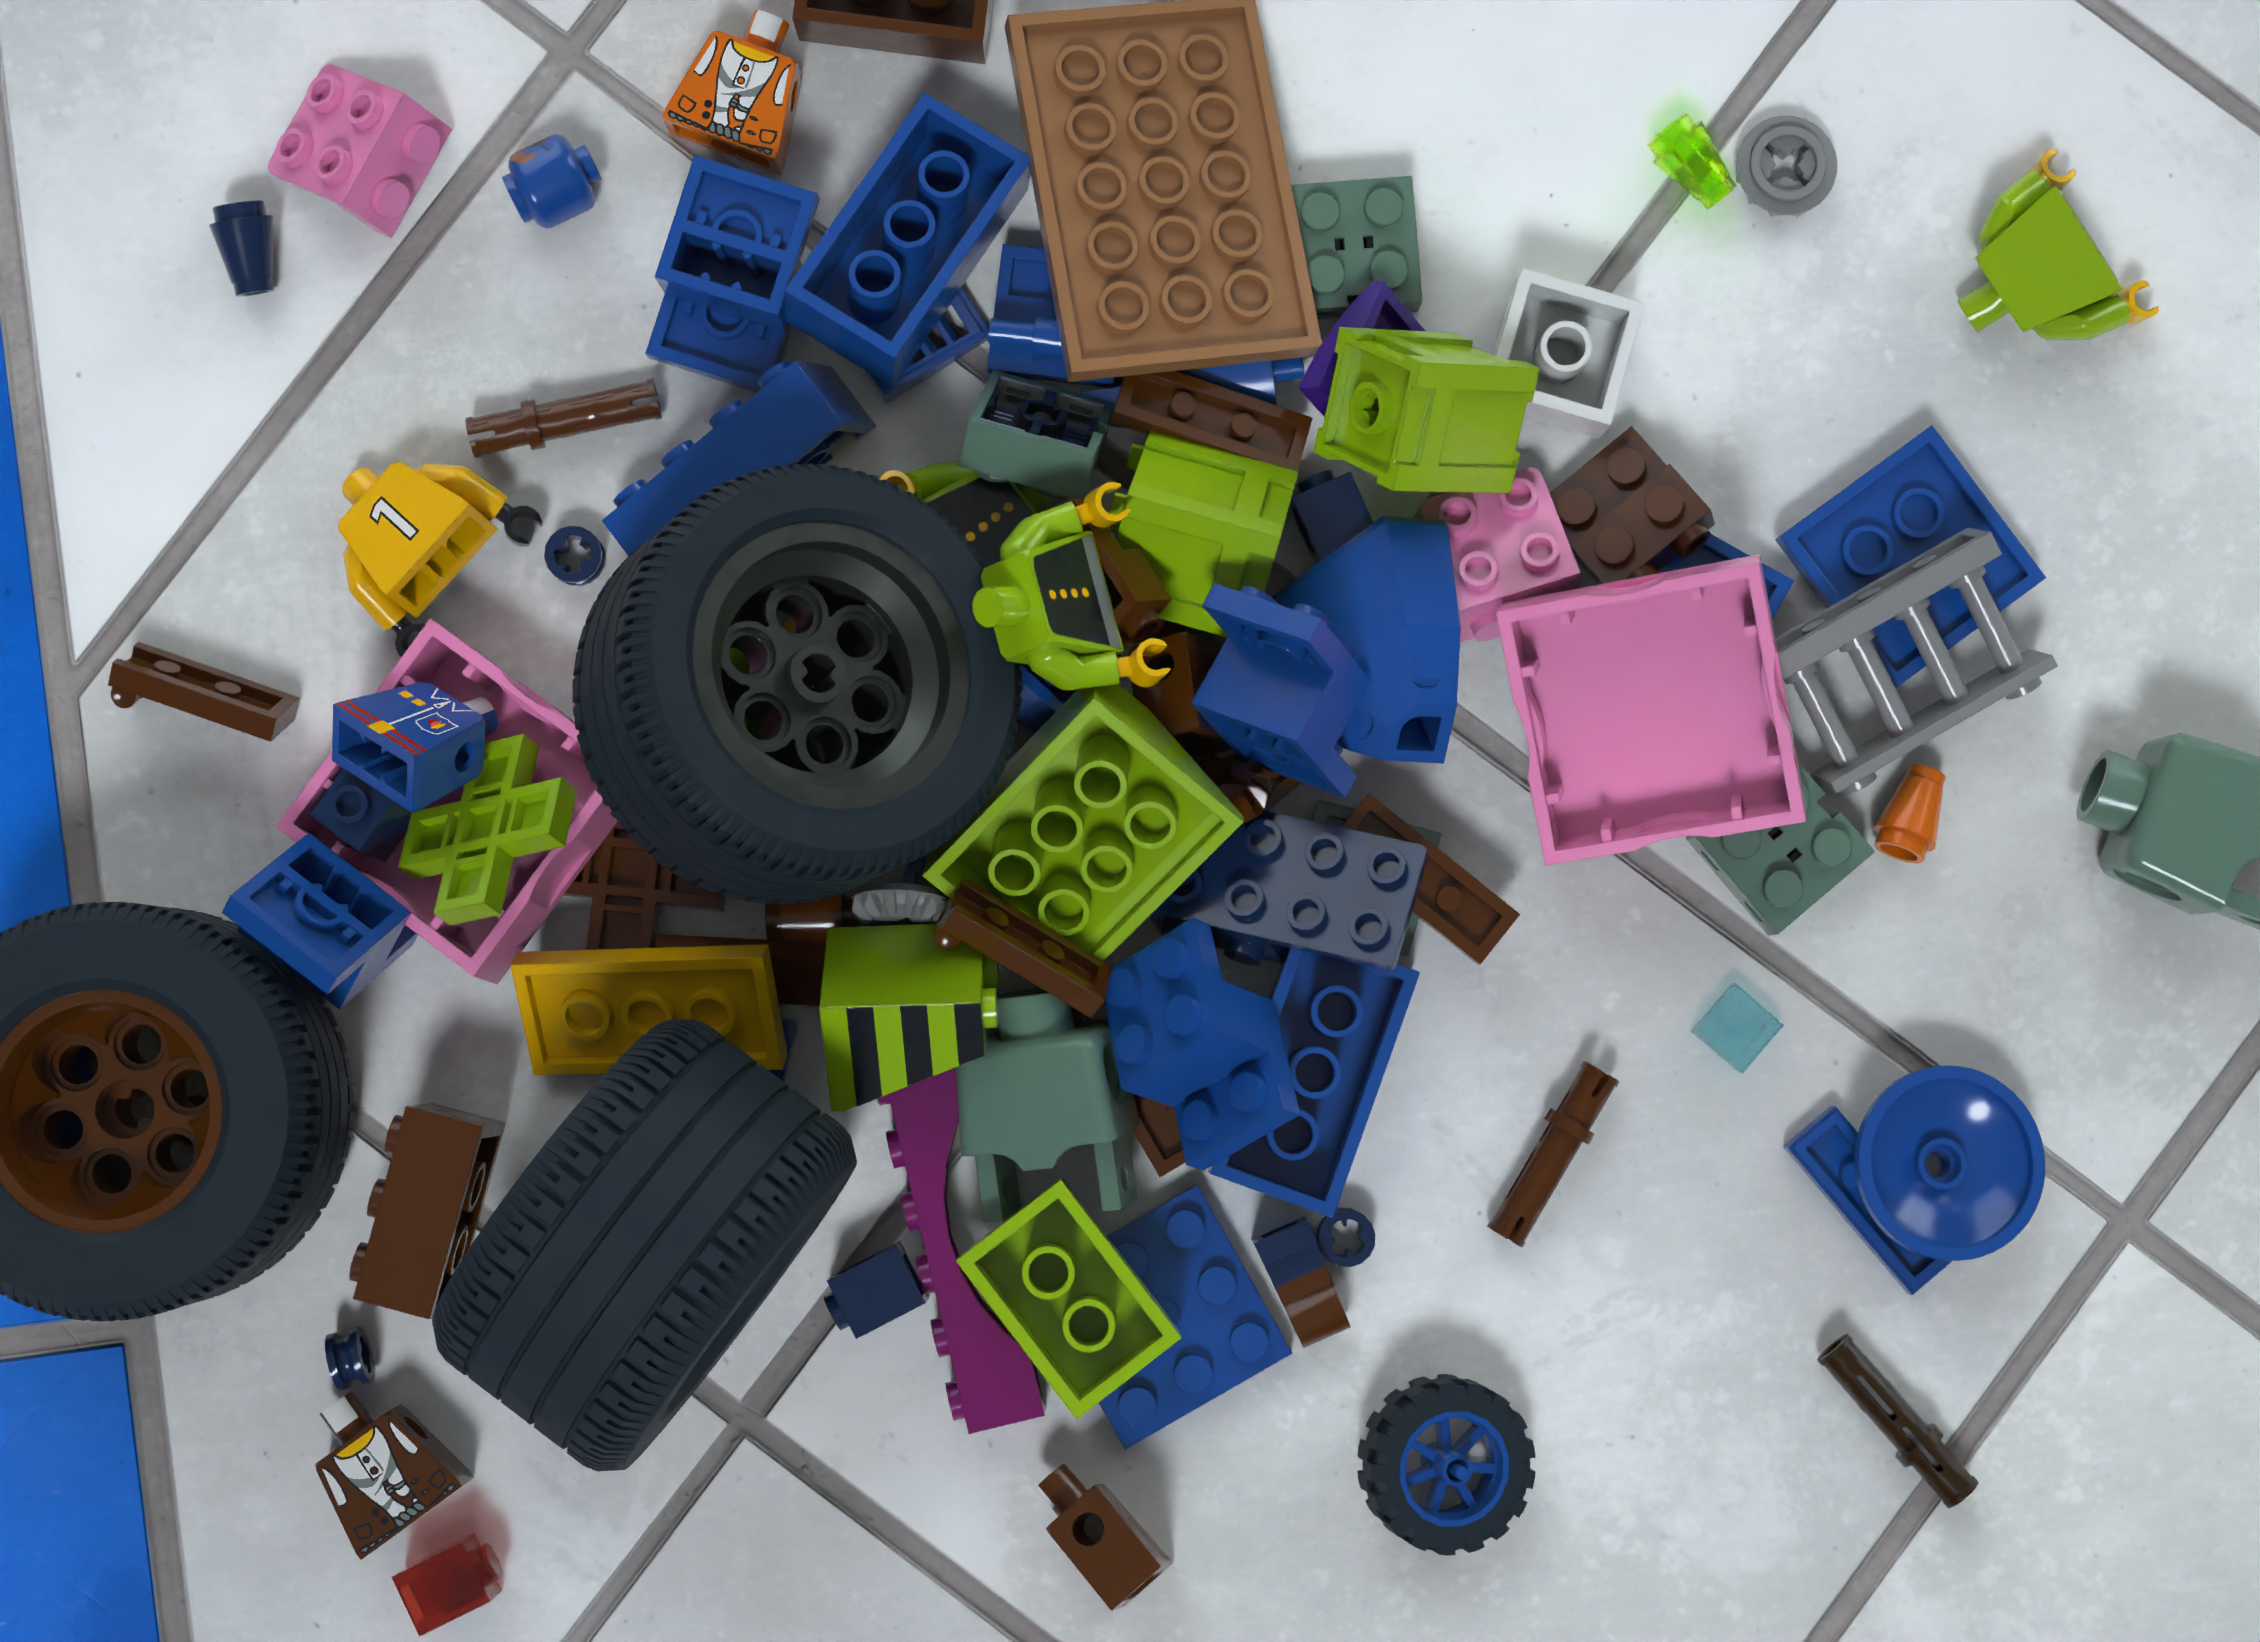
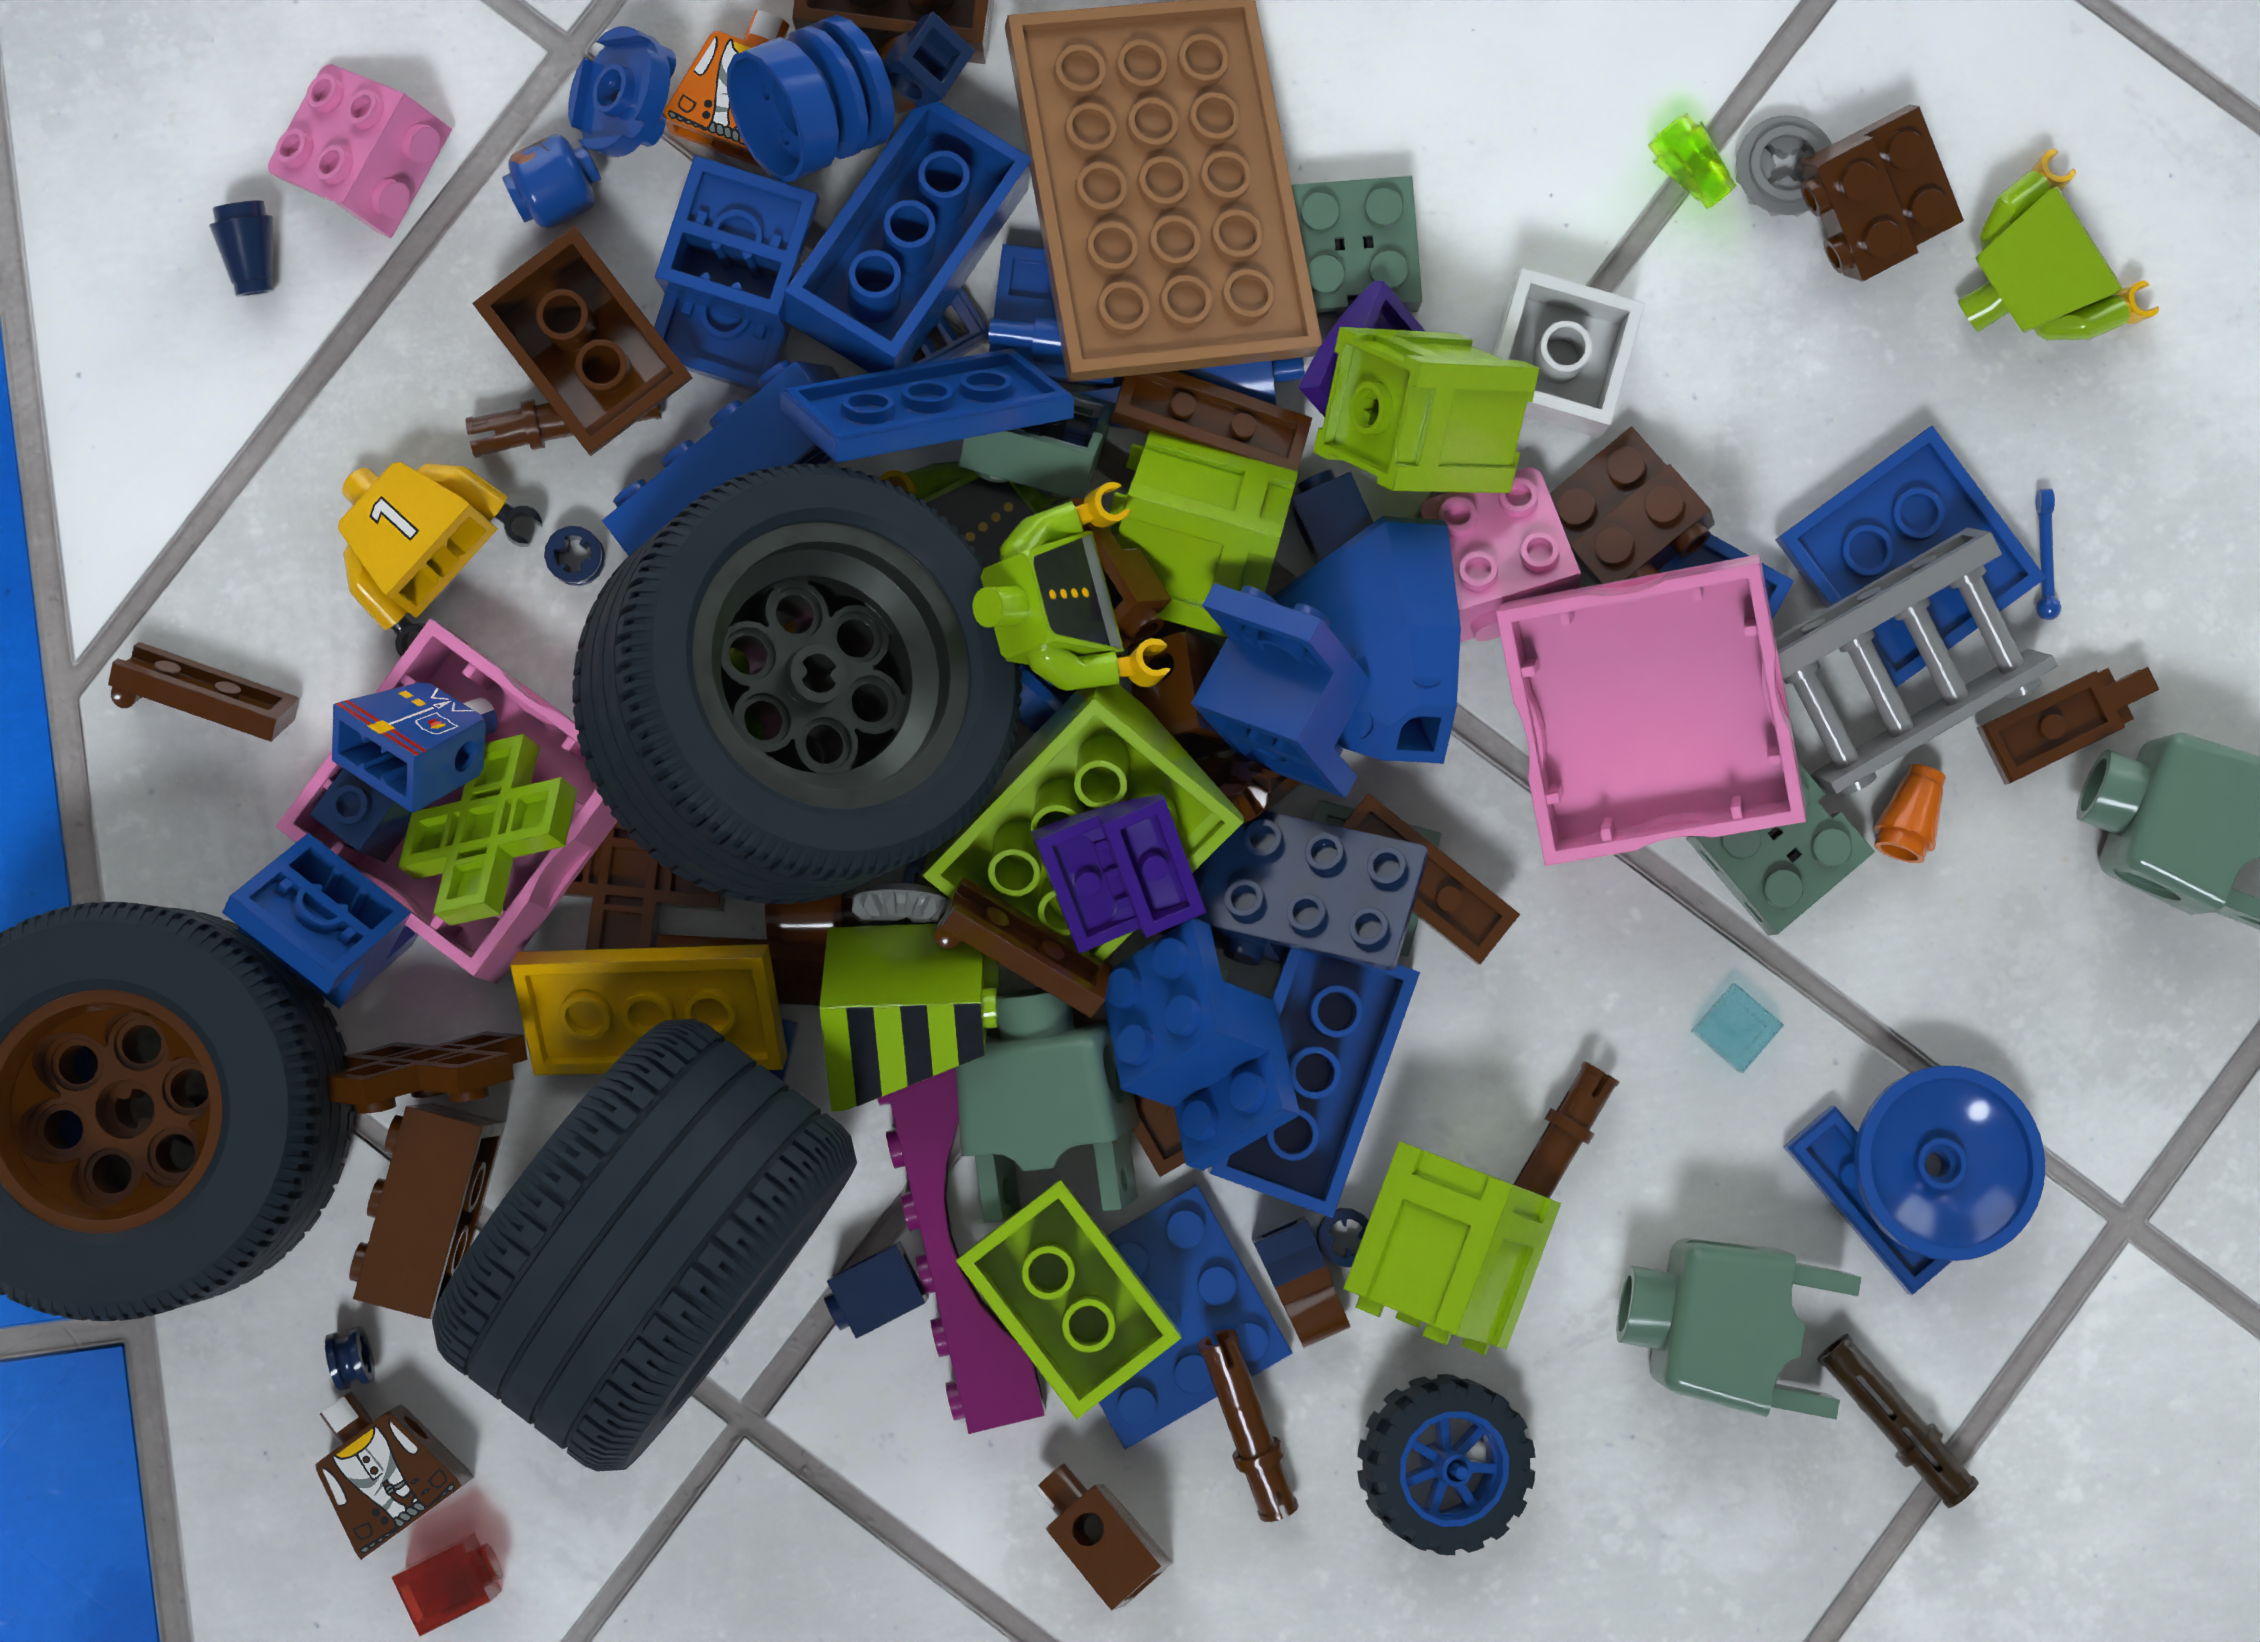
(455, 1067): none -> reddish brown plate
(582, 340): none -> reddish brown slope
(642, 74): none -> blue plate
(810, 98): none -> blue wheel
(923, 62): none -> dark blue leg
(925, 404): none -> blue tile
(1119, 871): none -> dark purple slope
(1256, 1451): none -> reddish brown pin
(1450, 1249): none -> lime container
(1726, 1323): none -> sand green piece
(1879, 194): none -> reddish brown plate
(2048, 606): none -> blue hinge
(2063, 721): none -> reddish brown hinge

